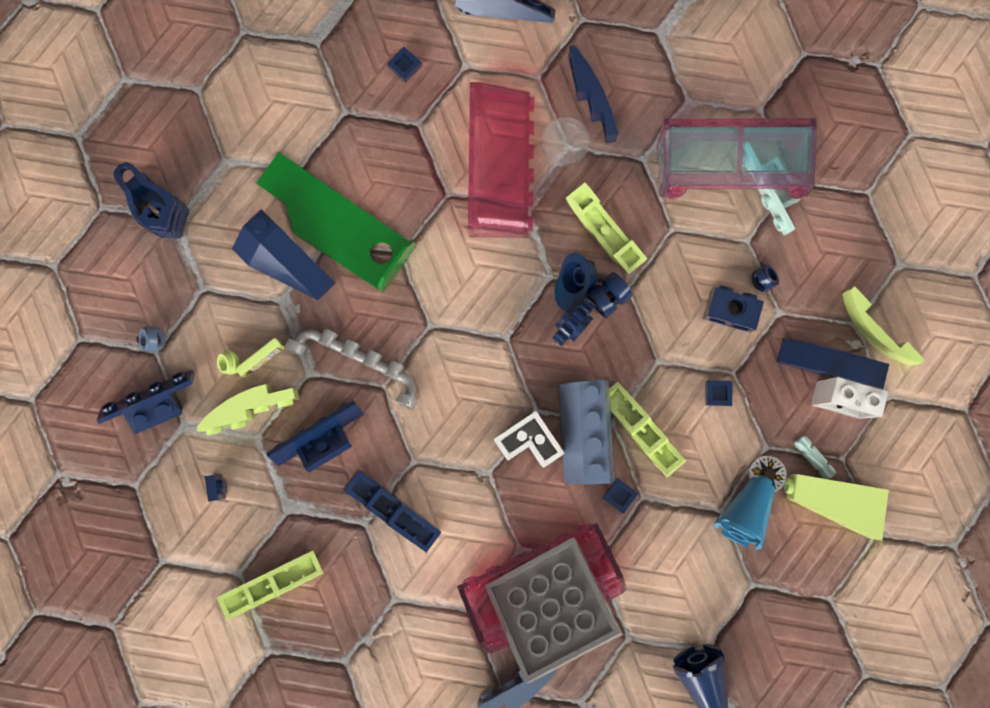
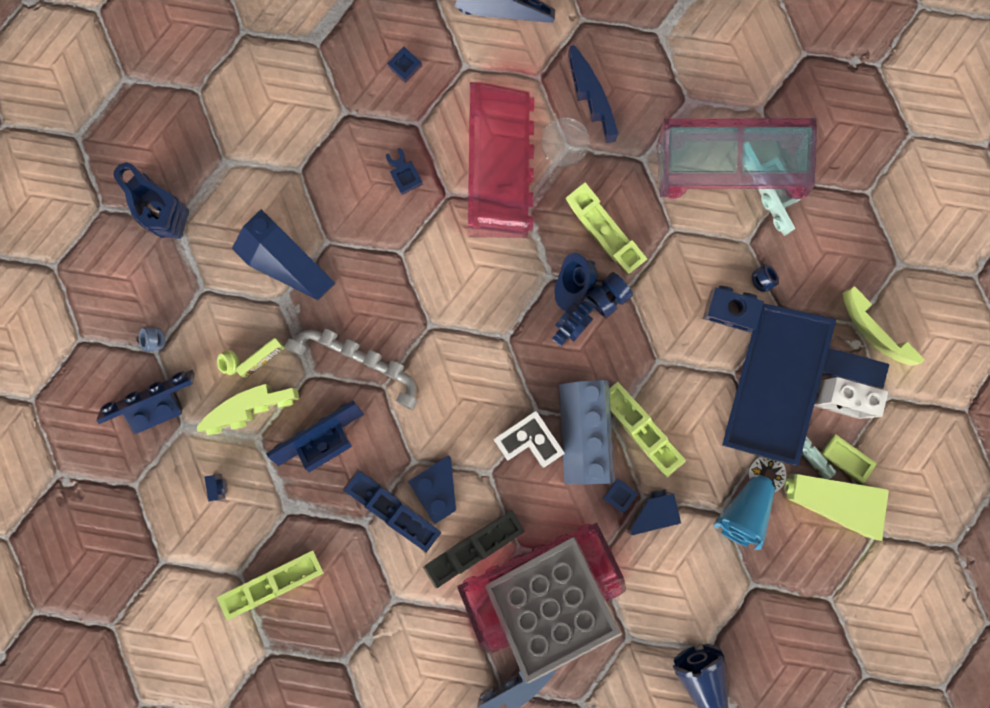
(335, 223): green piece -> none
(404, 175): none -> dark blue plate
(436, 489): none -> dark blue wing
(473, 549): none -> pearl dark grey slope
(655, 513): none -> dark blue slope
(718, 393): dark blue plate -> none
(779, 384): none -> dark blue tile
(848, 459): none -> yellowish green tile

